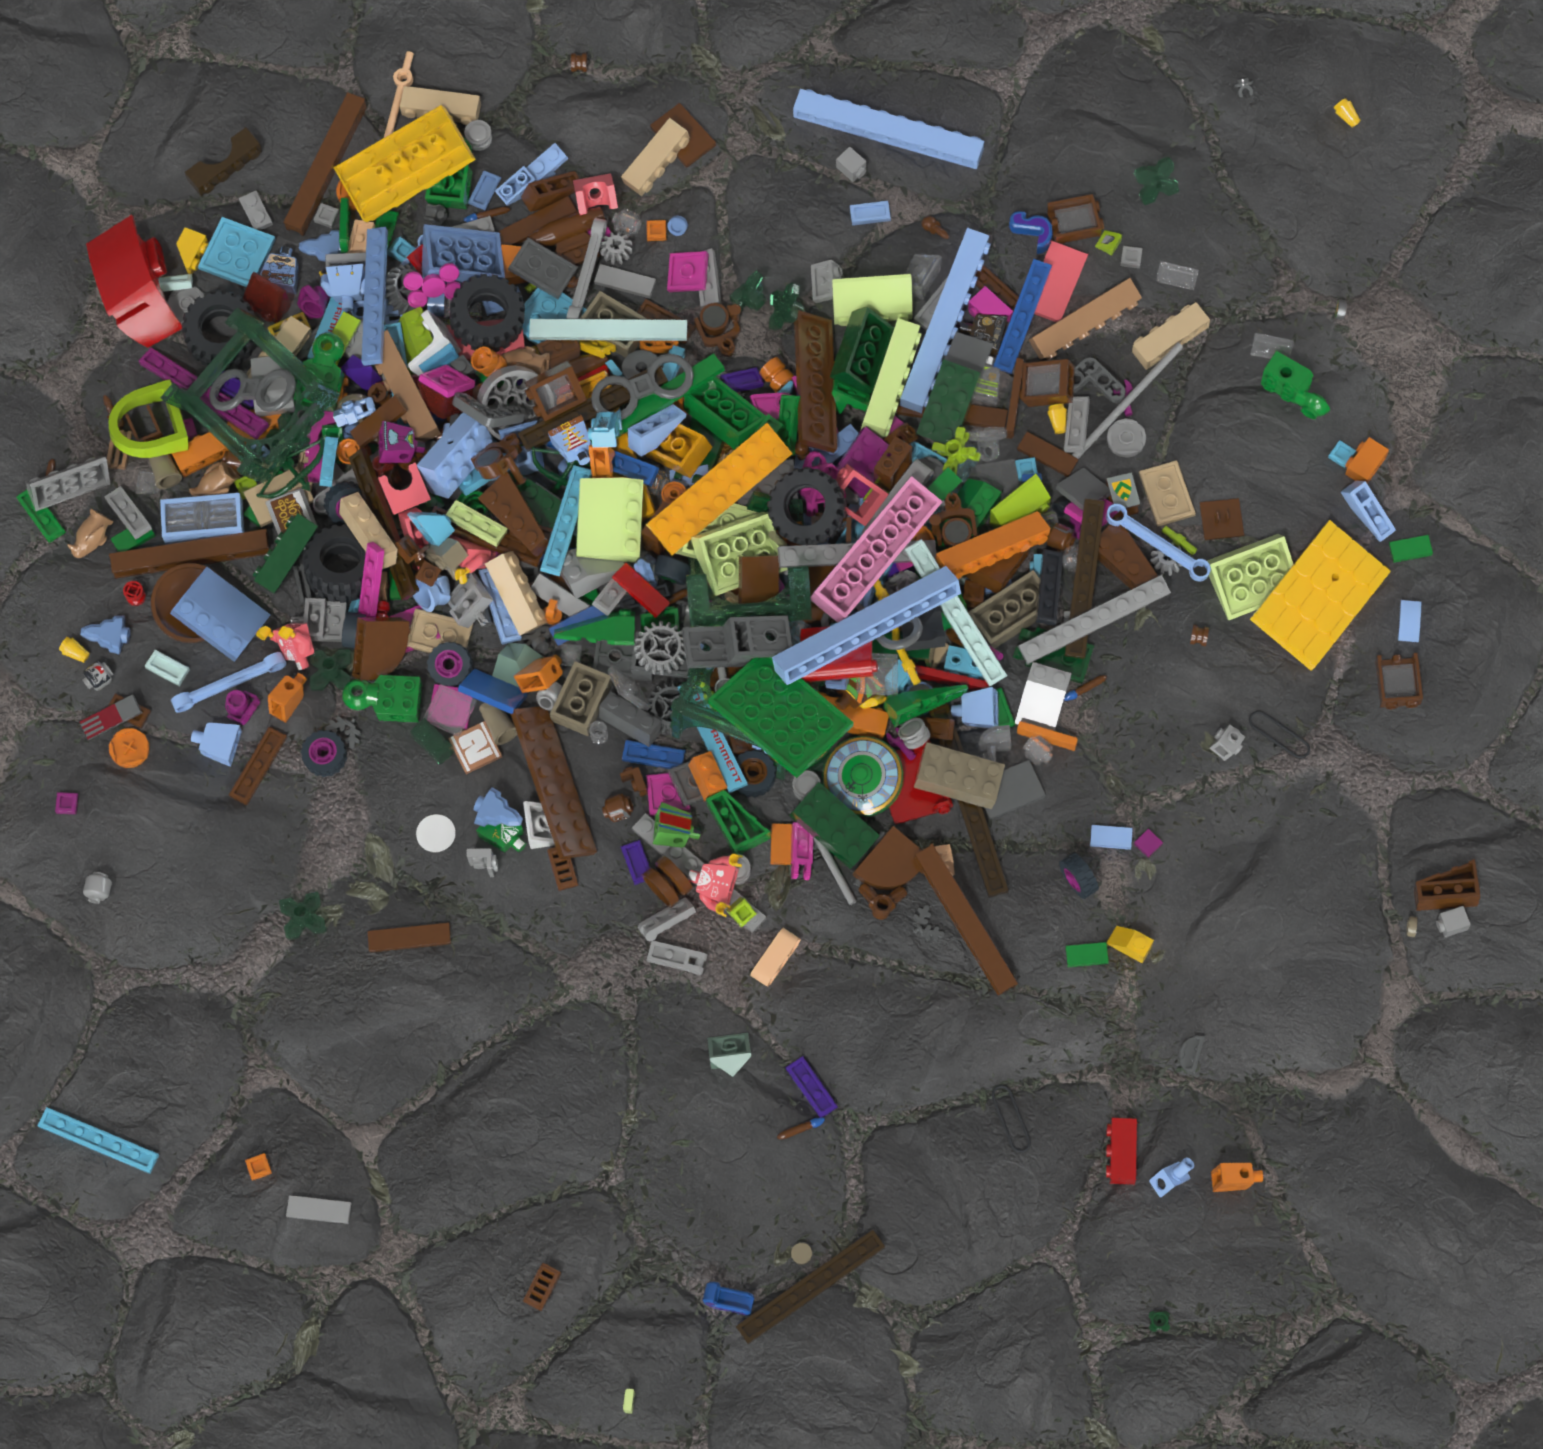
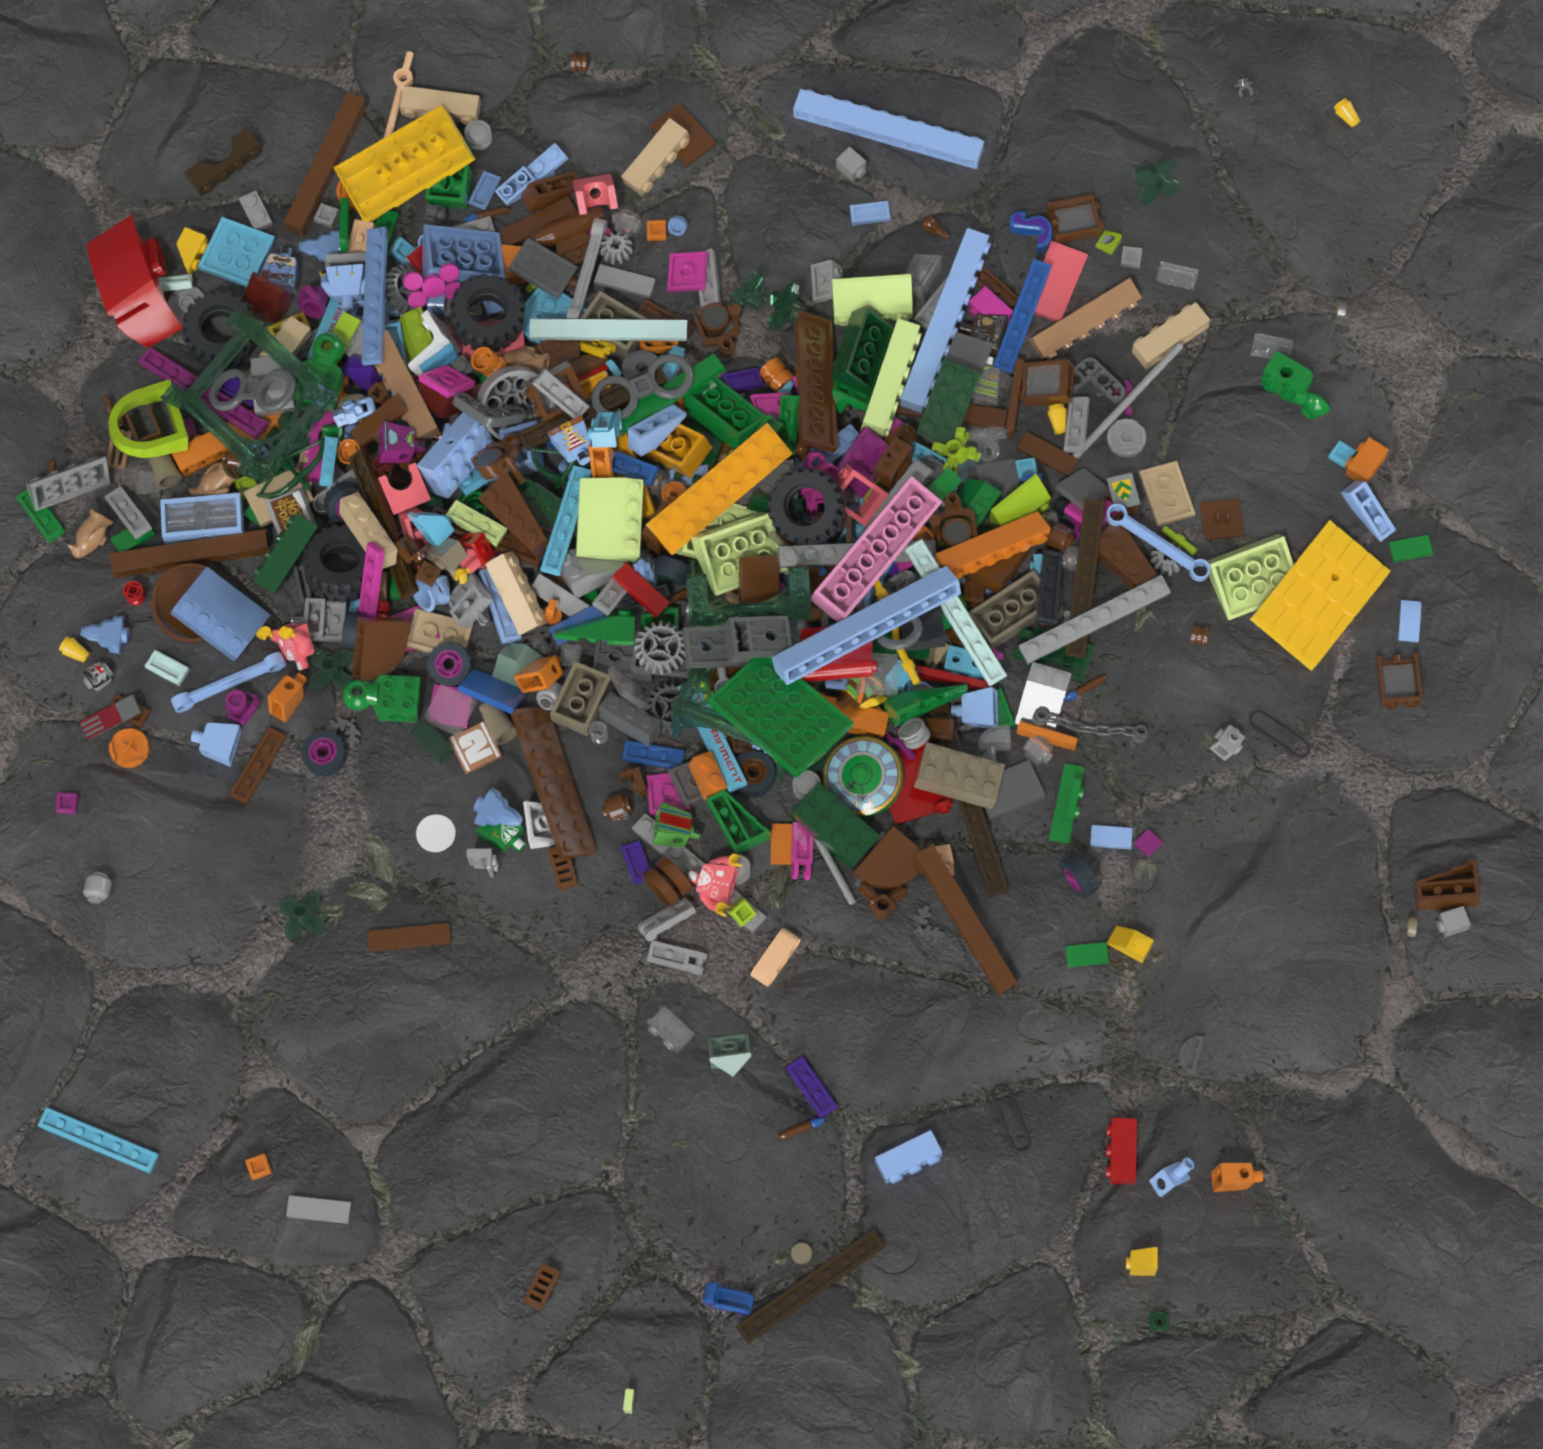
(479, 544): none -> red bracket
(560, 394): none -> light grey tile
(670, 1029): none -> clear bracket
(815, 570): none -> reddish brown piece
(908, 1157): none -> light blue brick
(1066, 805): none -> green bracket
(1135, 735): none -> dark grey piece
(1143, 1262): none -> yellow slope

